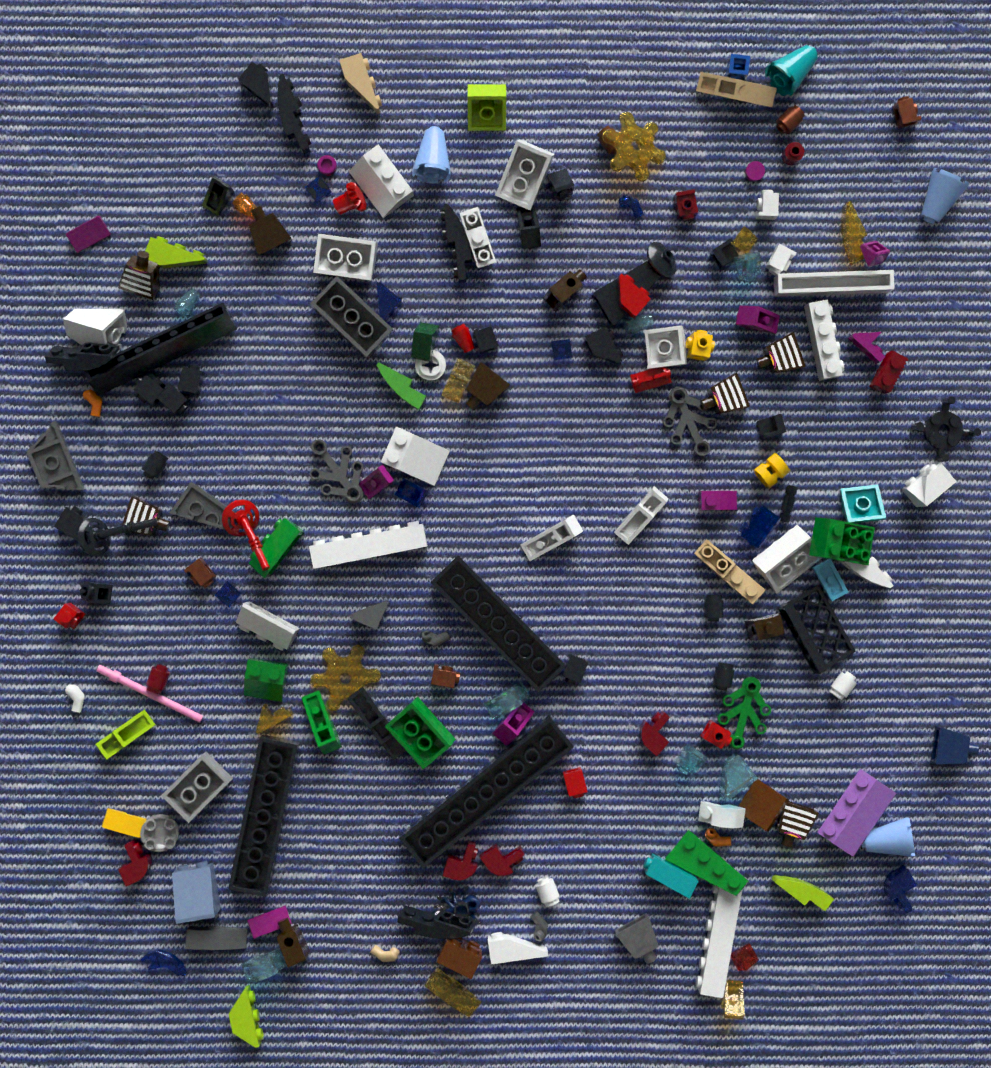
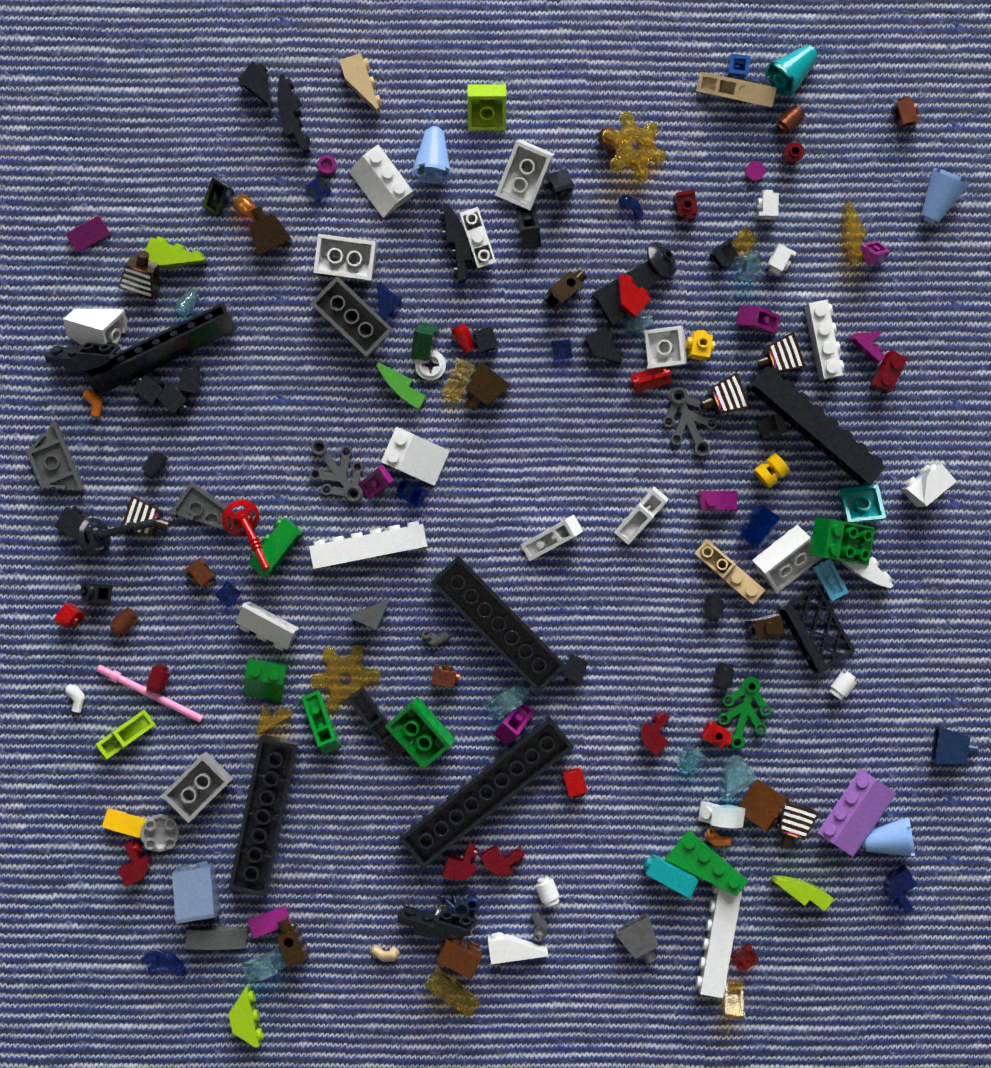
(123, 621): none -> copper brick
(350, 200): red gear -> none
(788, 503): black axle -> none
(816, 426): none -> black brick
(833, 283): white brick -> none
(952, 422): black plate -> none

